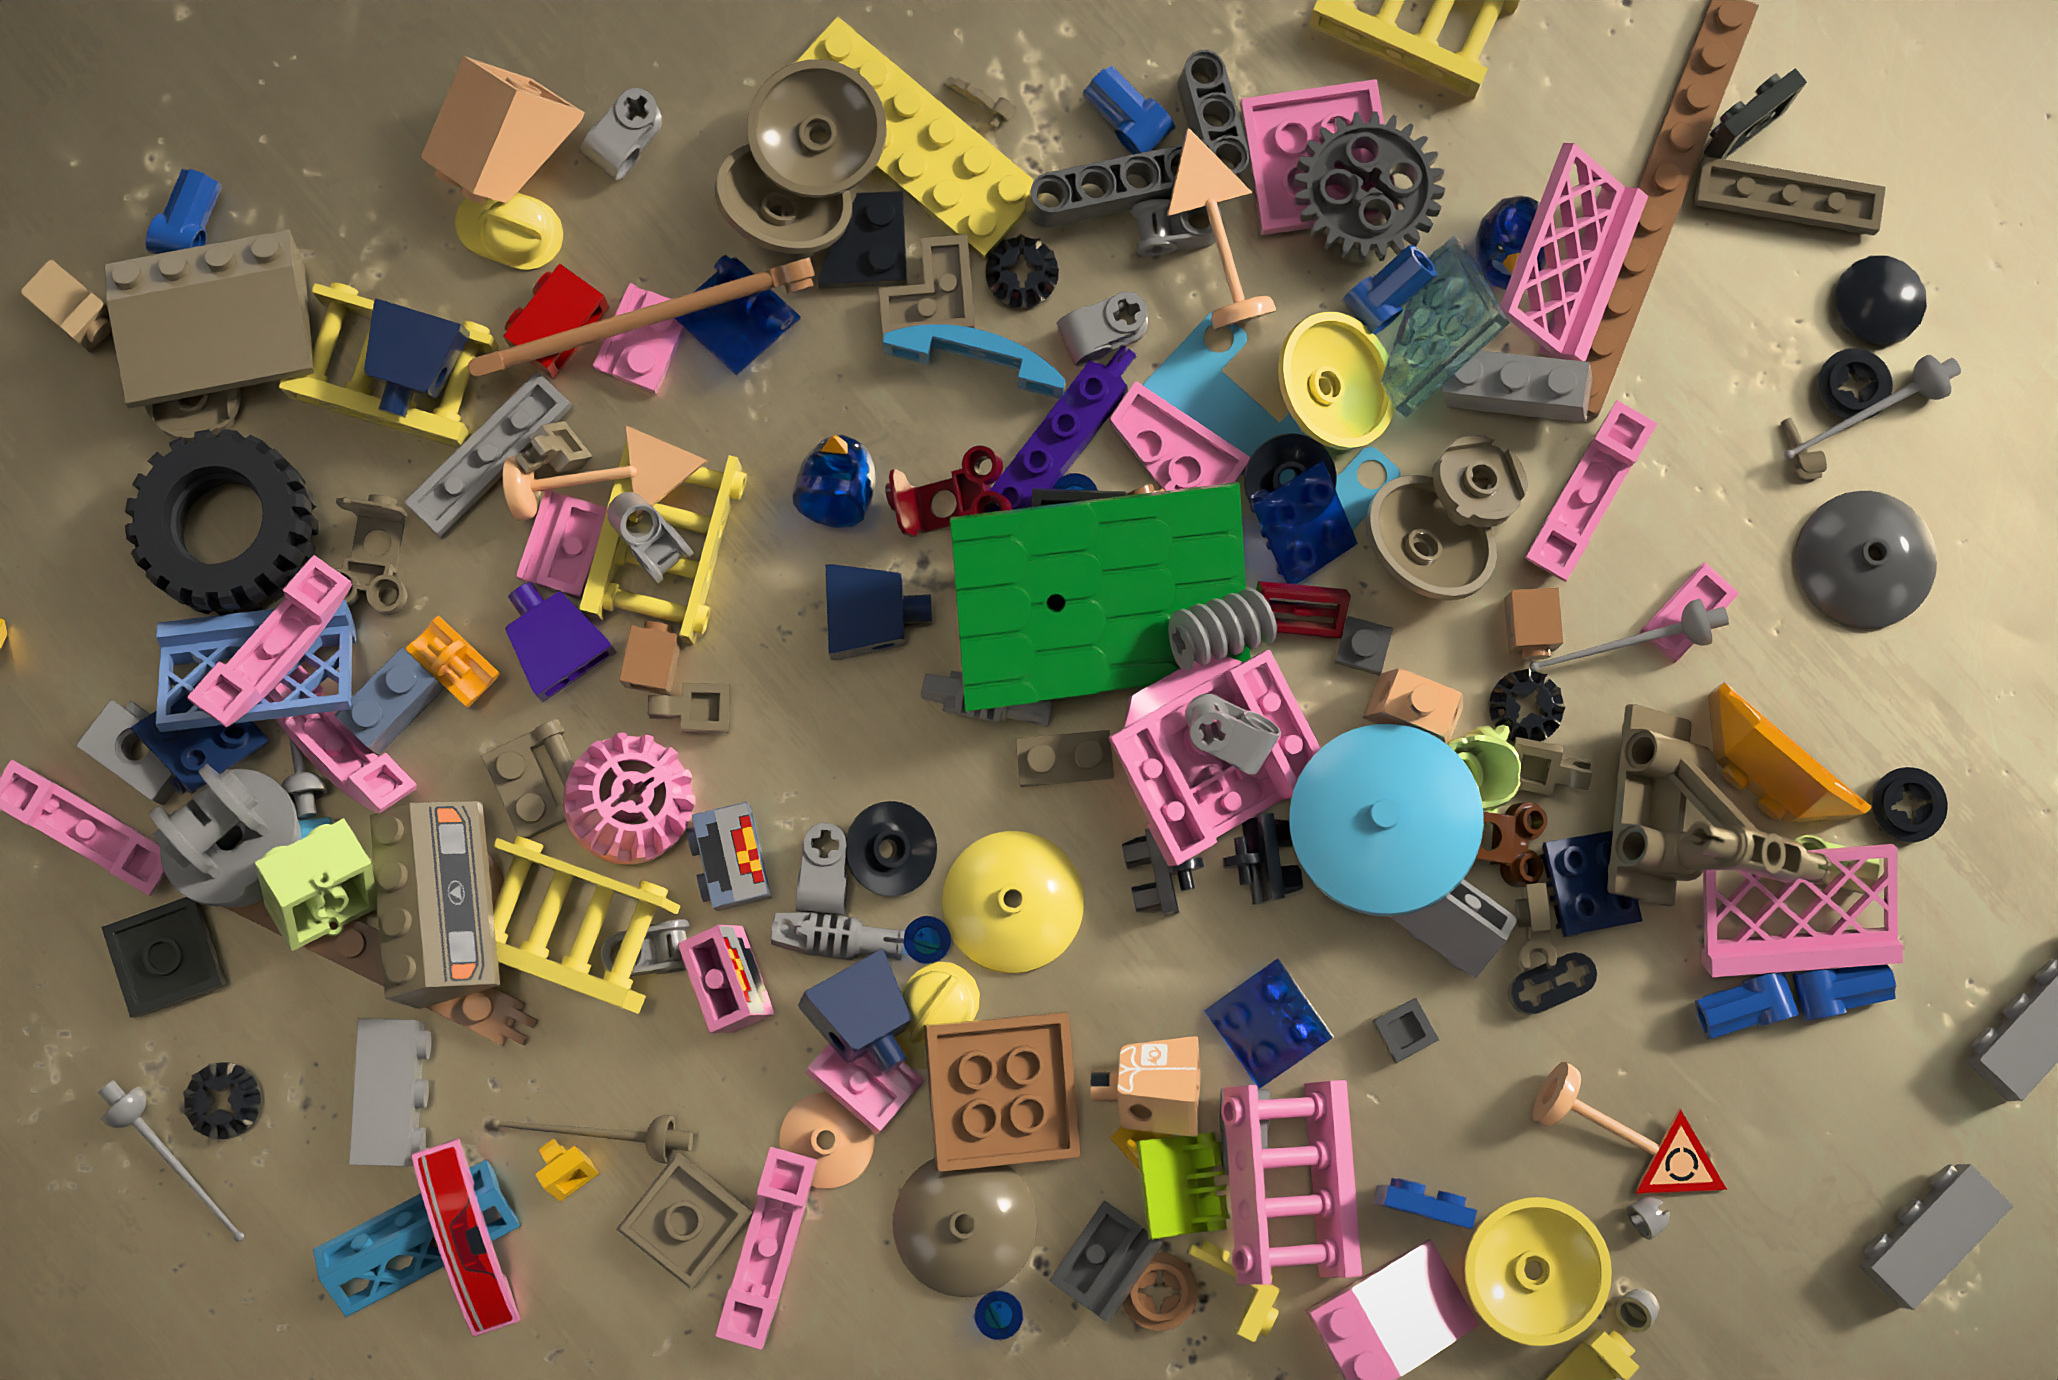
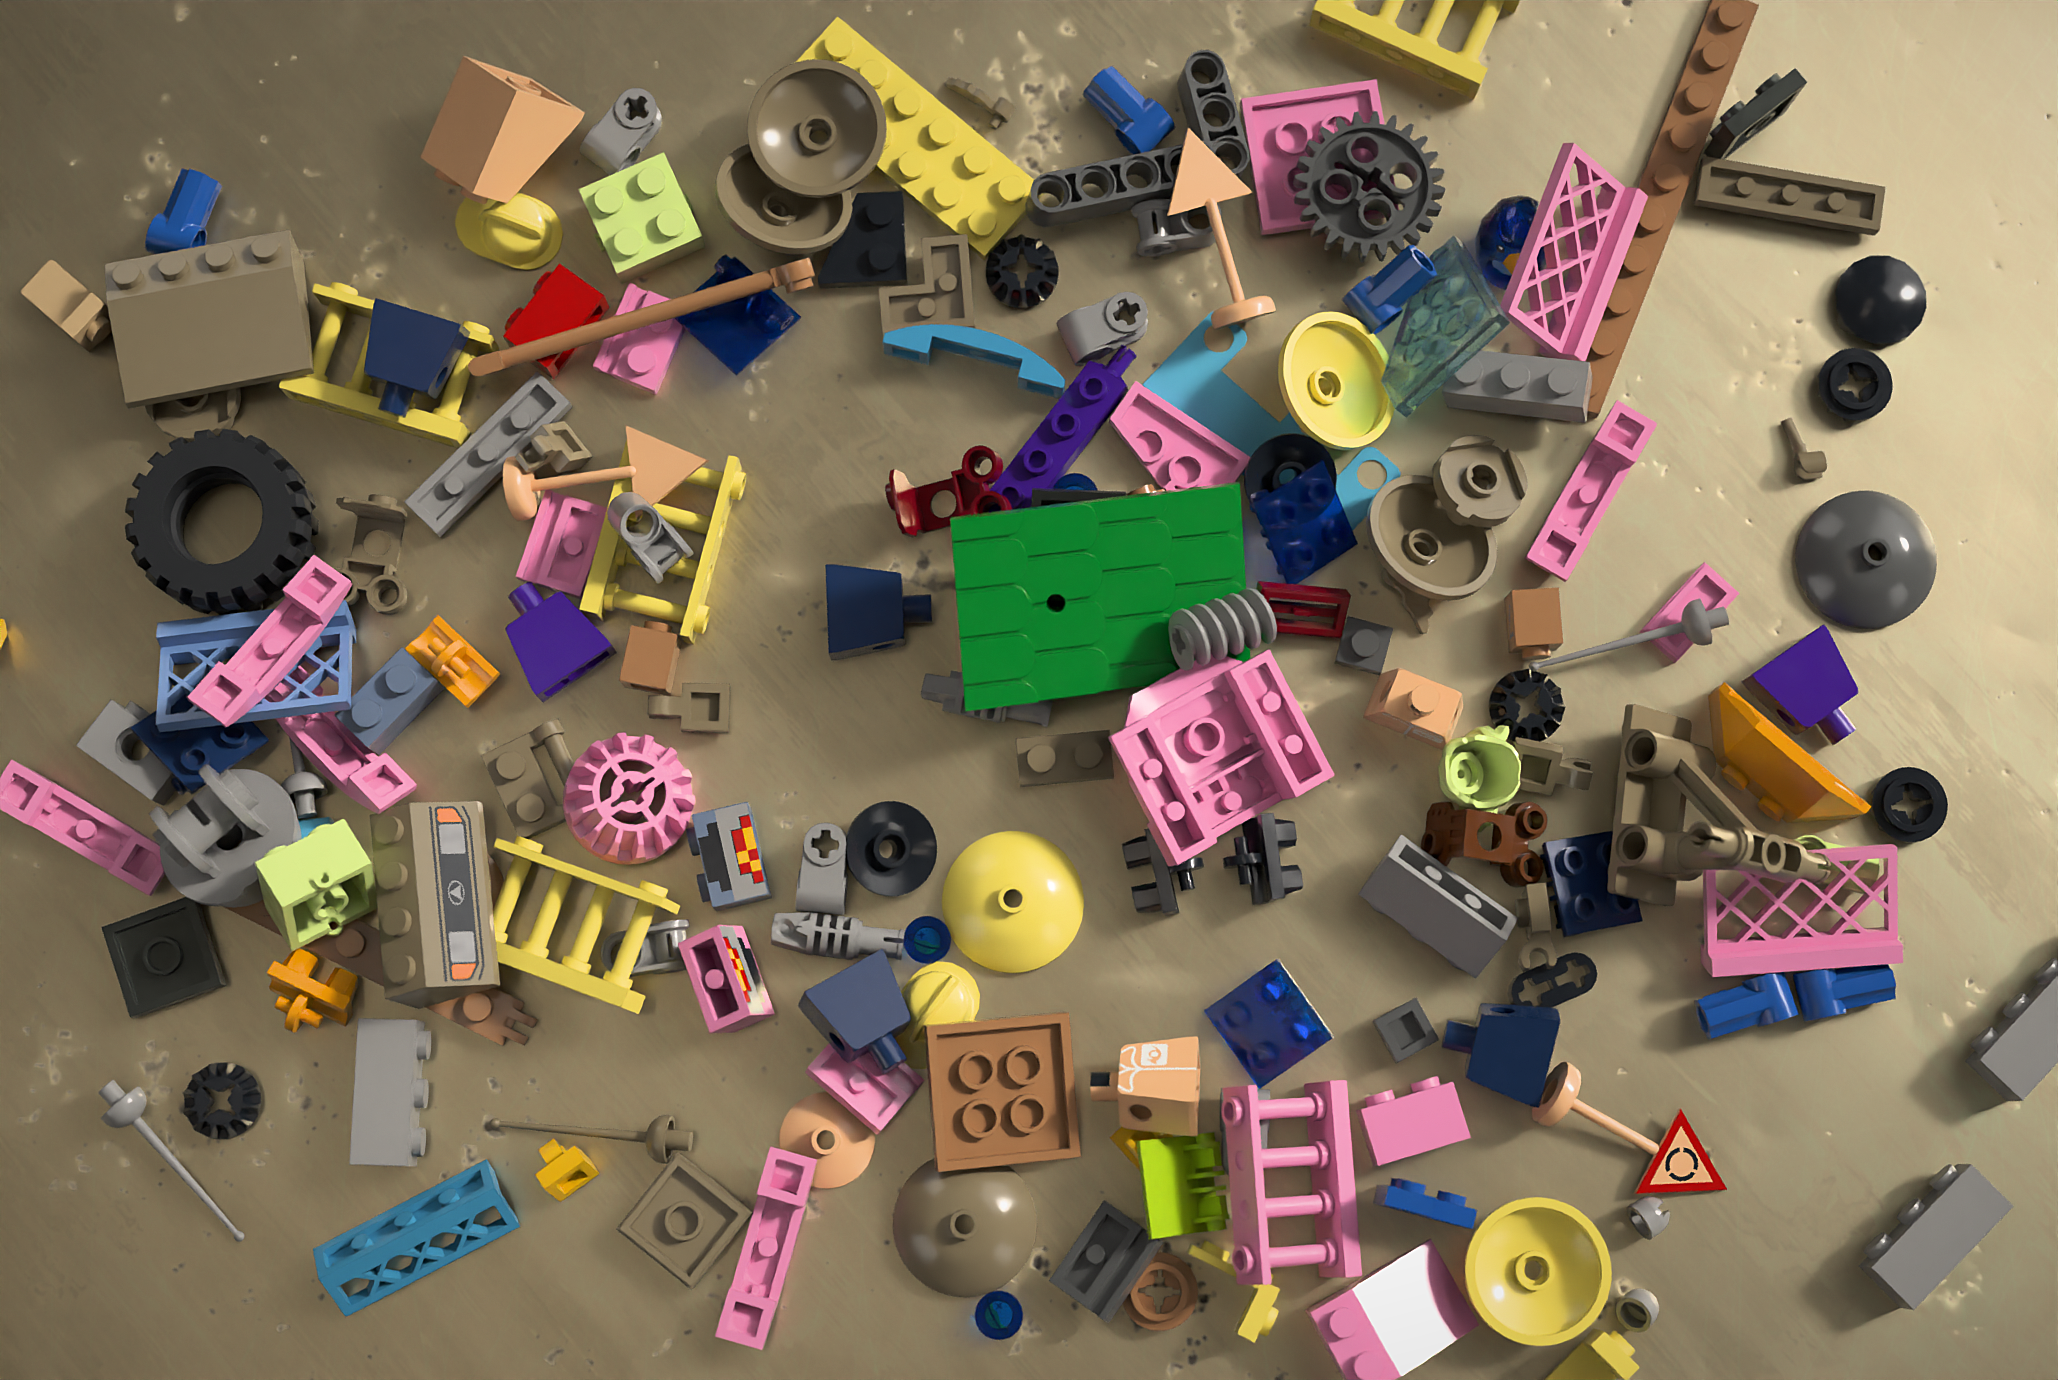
(308, 999): none -> light orange hips
(464, 1238): slope -> none
(642, 218): none -> yellowish green brick
(836, 482): clear blue piece -> none
(1236, 737): light grey piece -> none
(1386, 820): medium azure dish -> none
(1412, 1122): none -> bright pink brick
(1414, 603): none -> dark tan piece
(1507, 1048): none -> dark blue torso
(1807, 686): none -> dark purple torso
(1929, 378): light grey sword -> none

